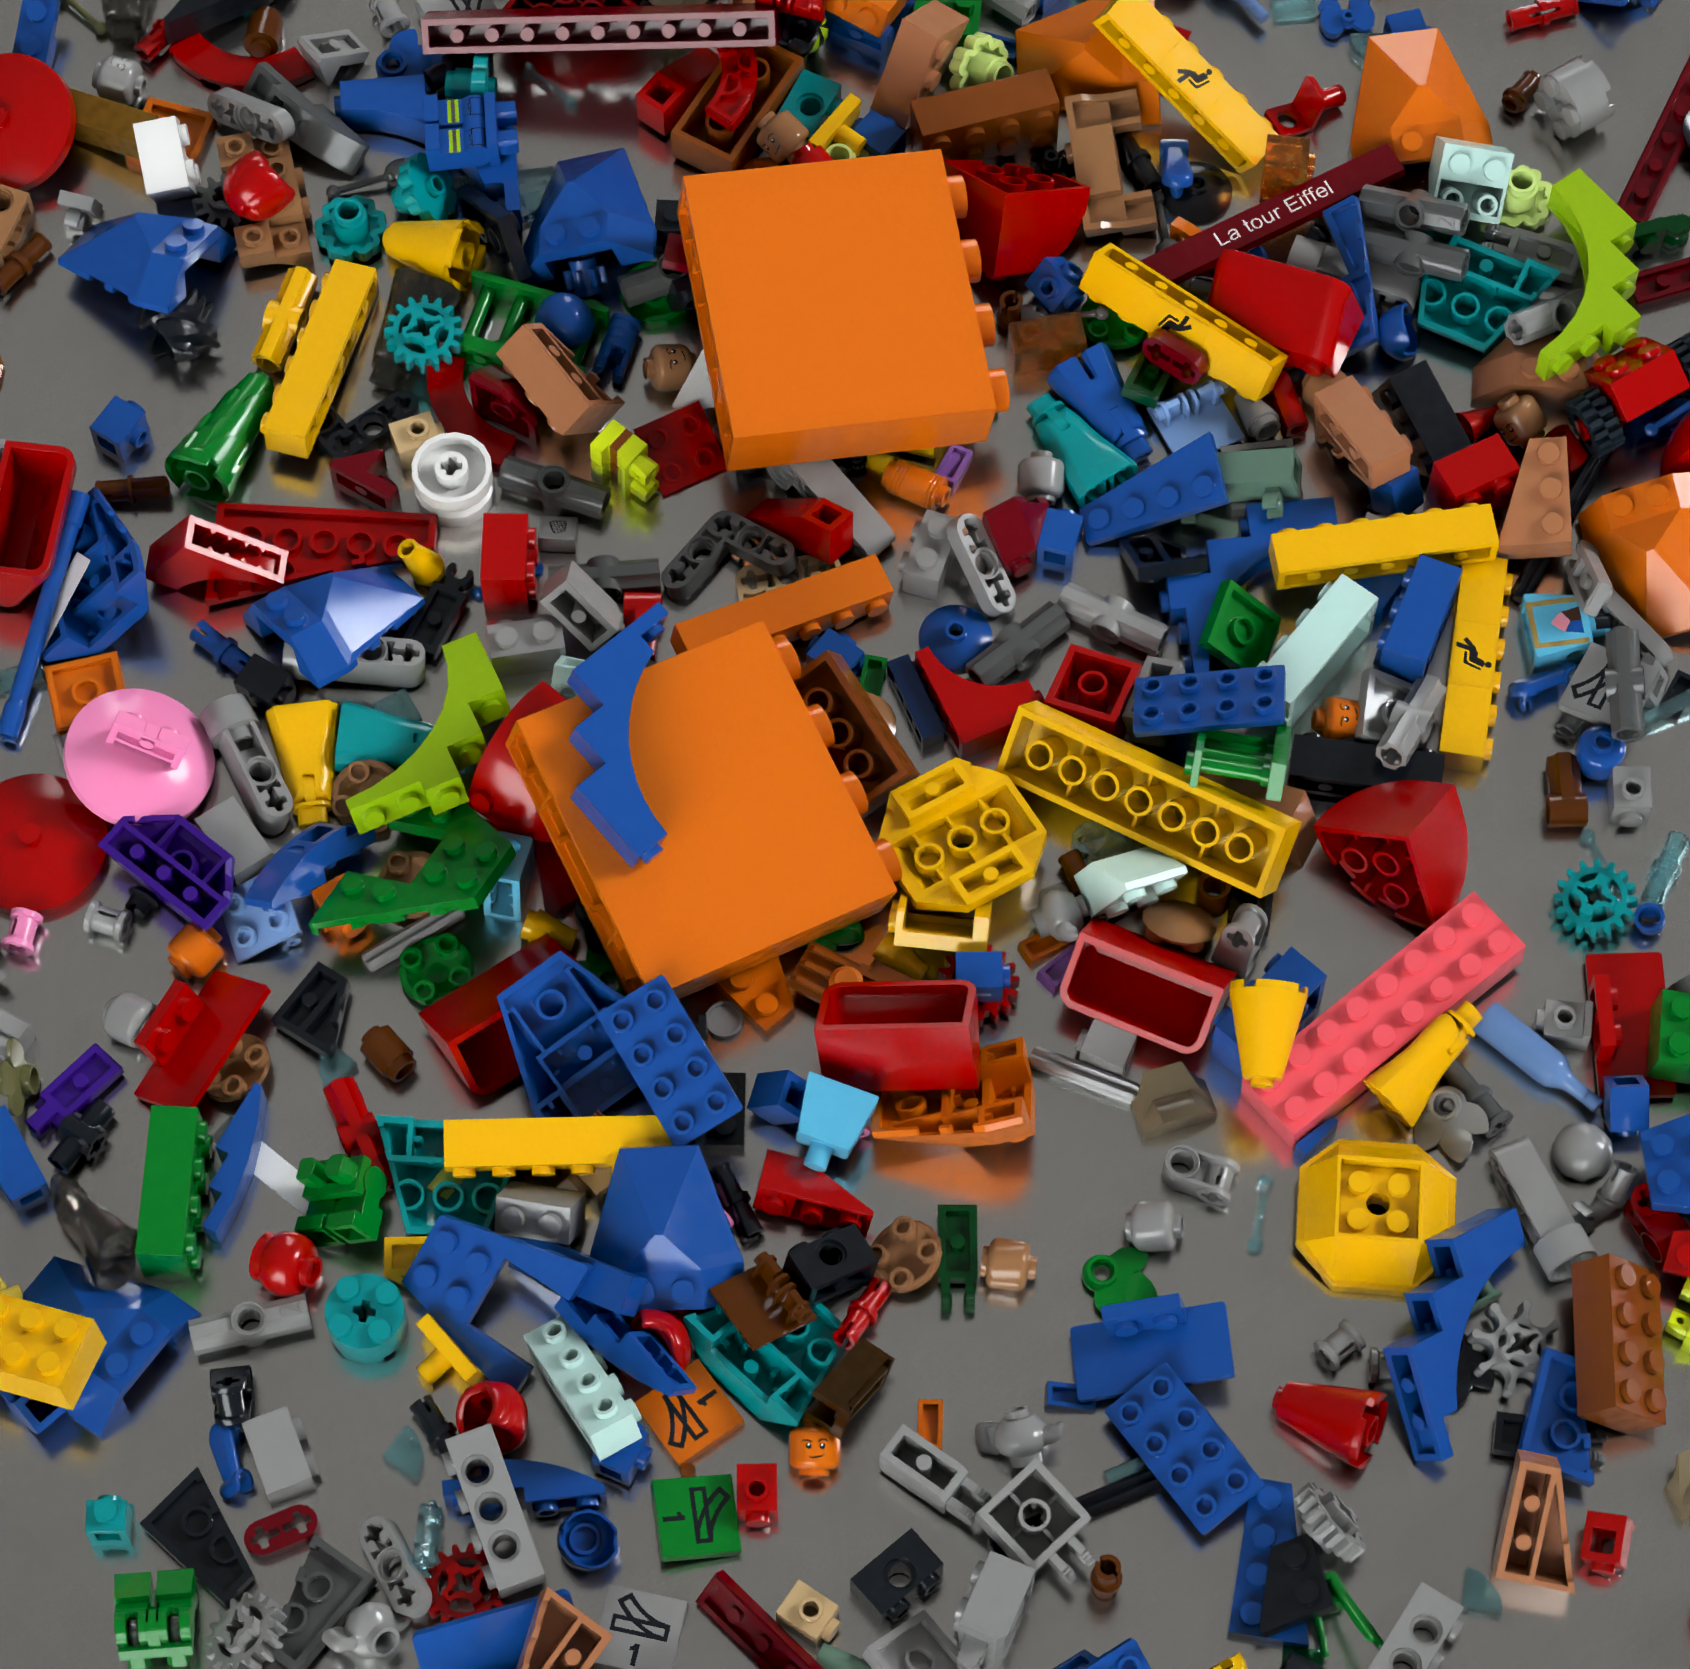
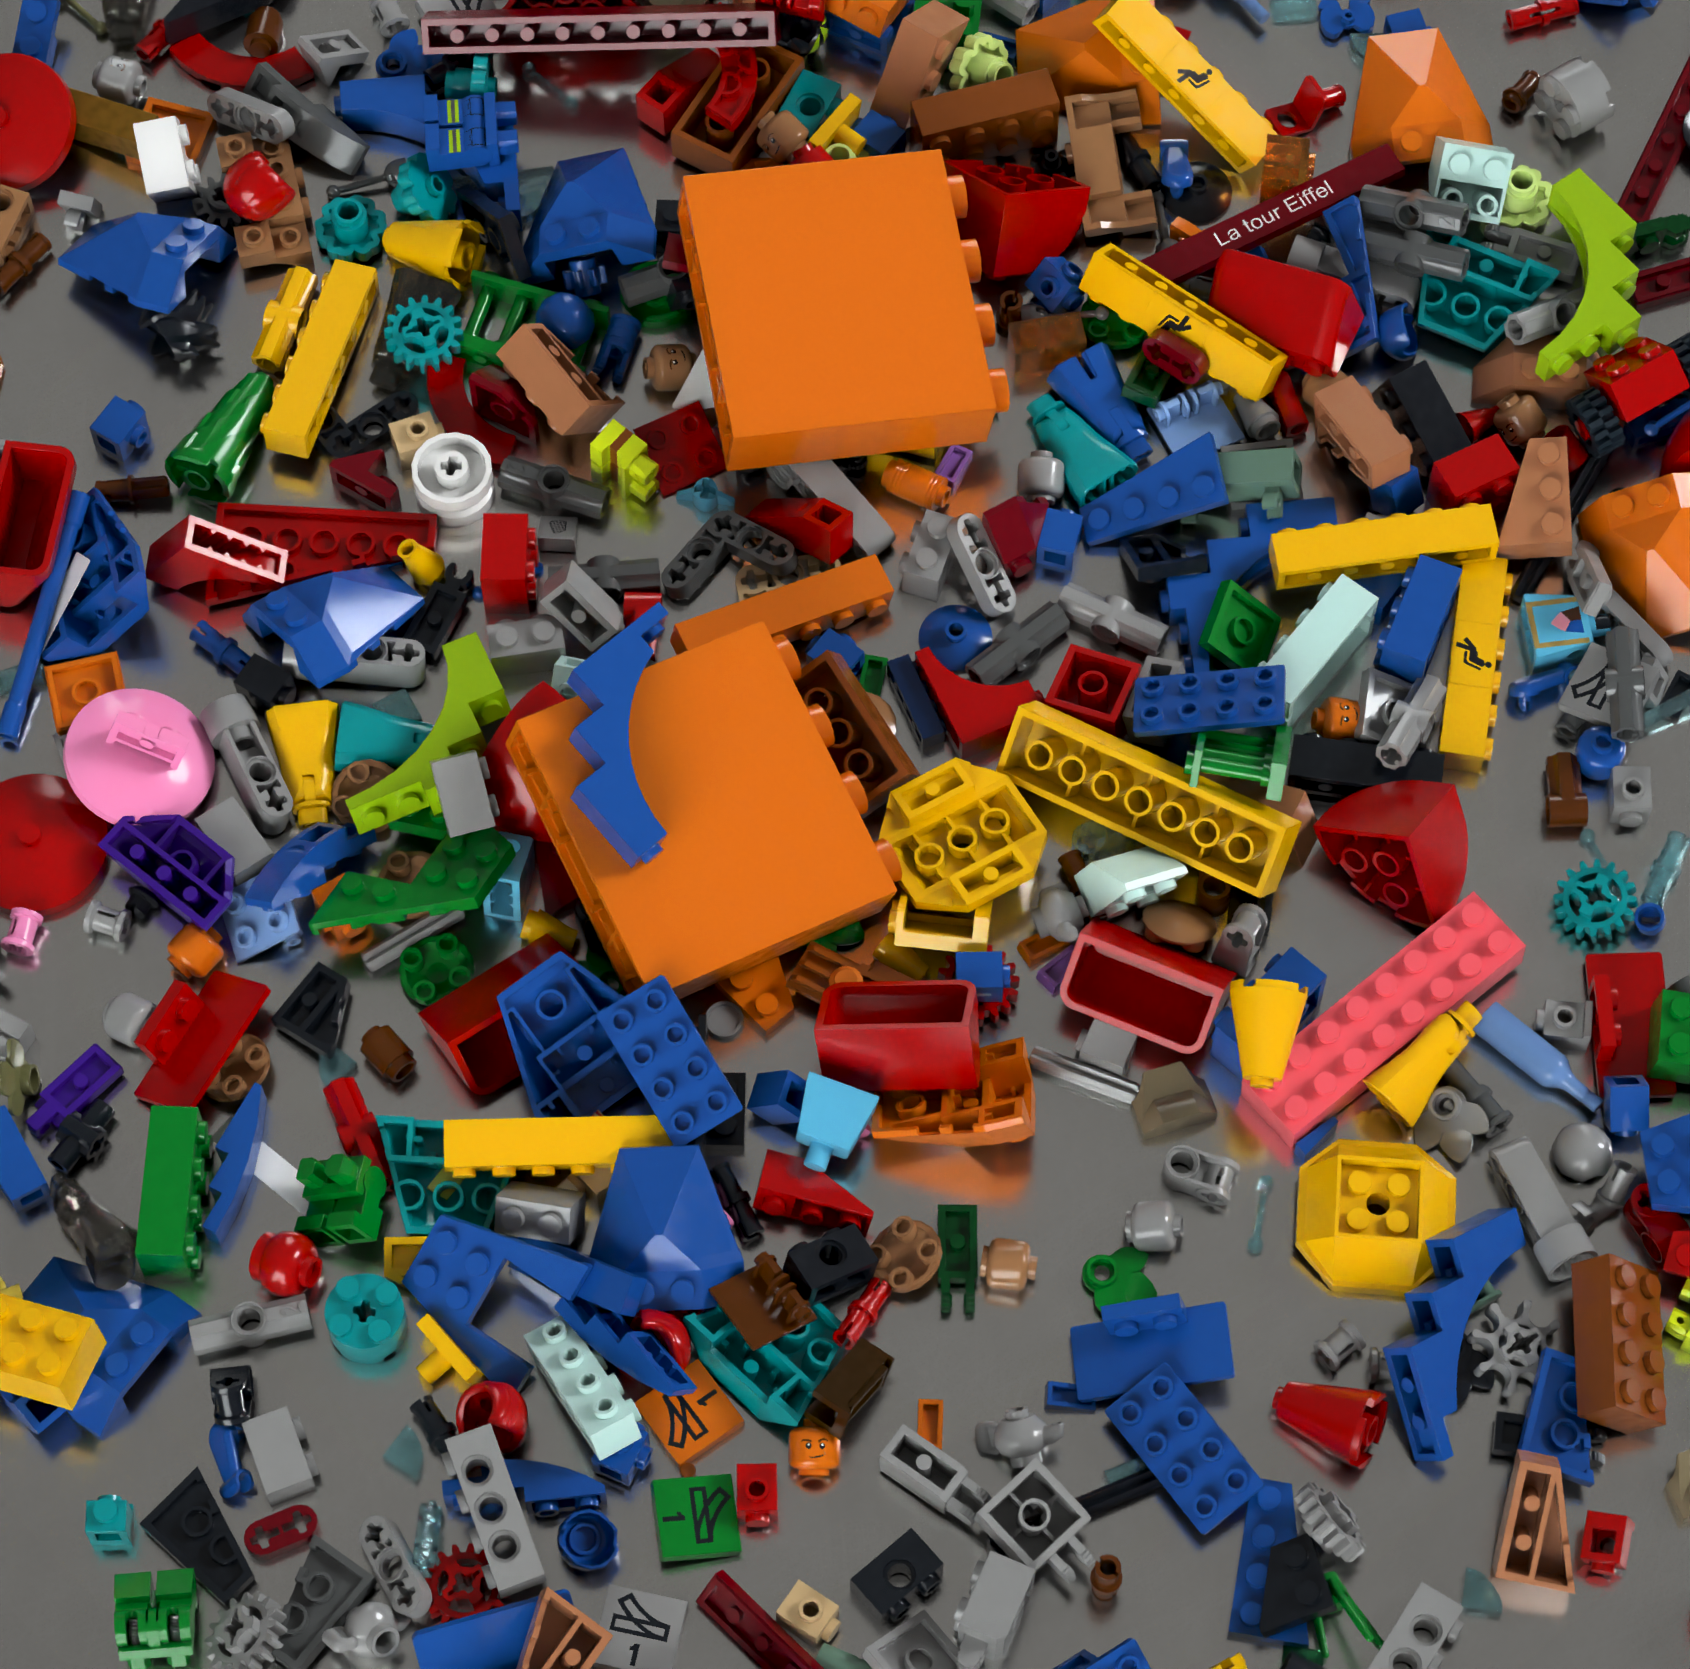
(463, 793): none -> light grey brick
(705, 495): none -> medium azure piece

